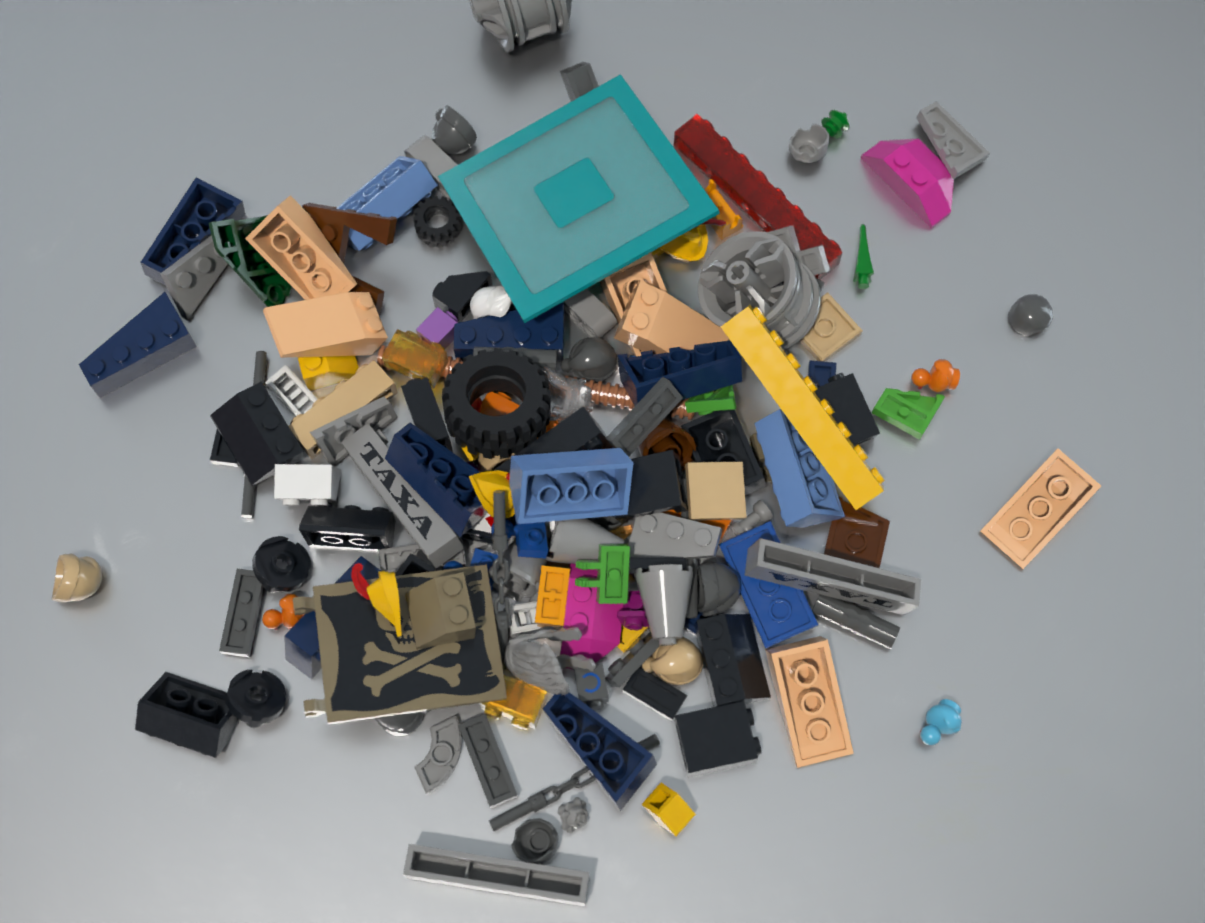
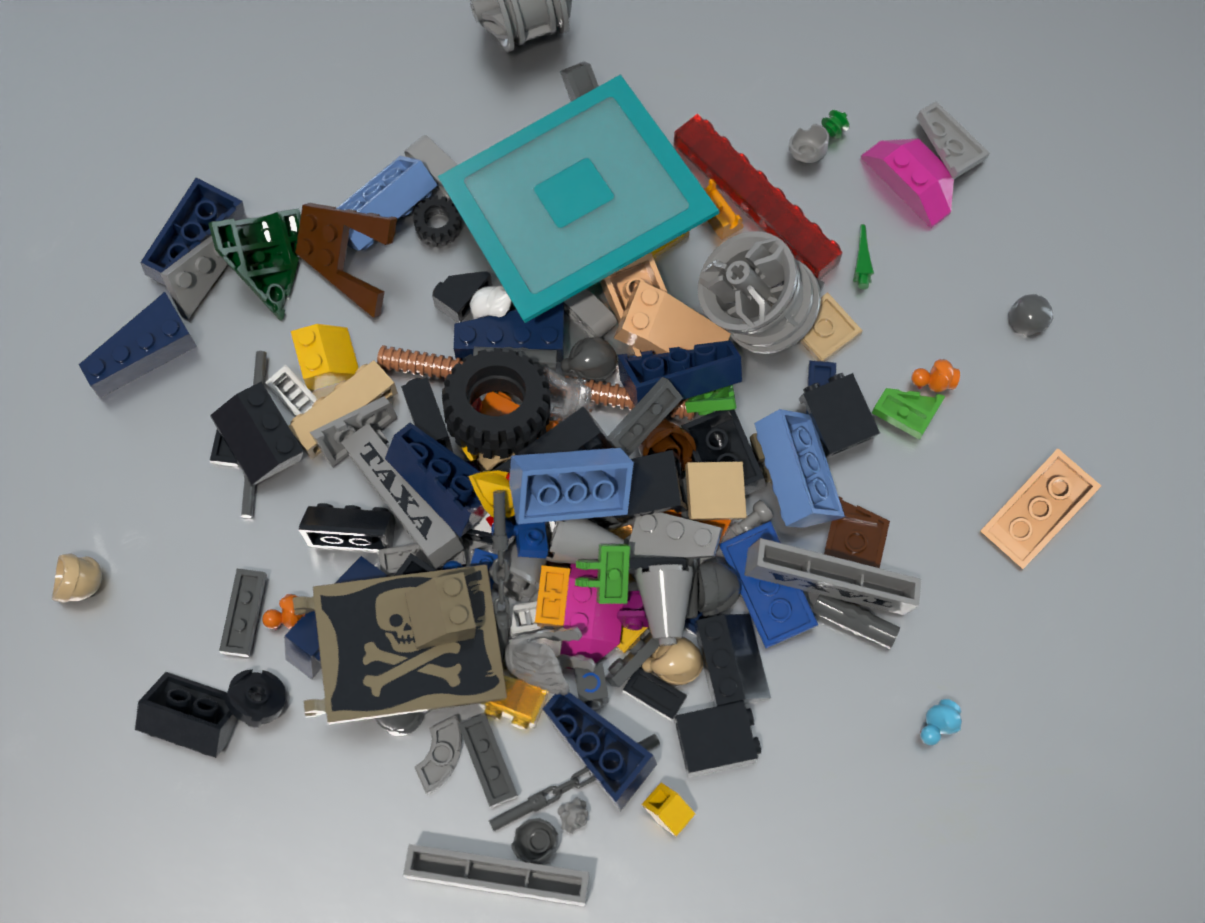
(279, 579): black plate -> none
(300, 252): light nougat slope -> none
(306, 483): white slope -> none
(327, 326): light nougat slope -> none
(382, 594): yellow piece -> none
(415, 357): clear yellow brick -> none
(438, 328): medium lavender brick -> none
(452, 132): dark grey piece -> none
(692, 244): yellow piece -> none
(803, 407): yellow brick -> none
(810, 700): light nougat slope -> none
(812, 257): light grey tile -> none

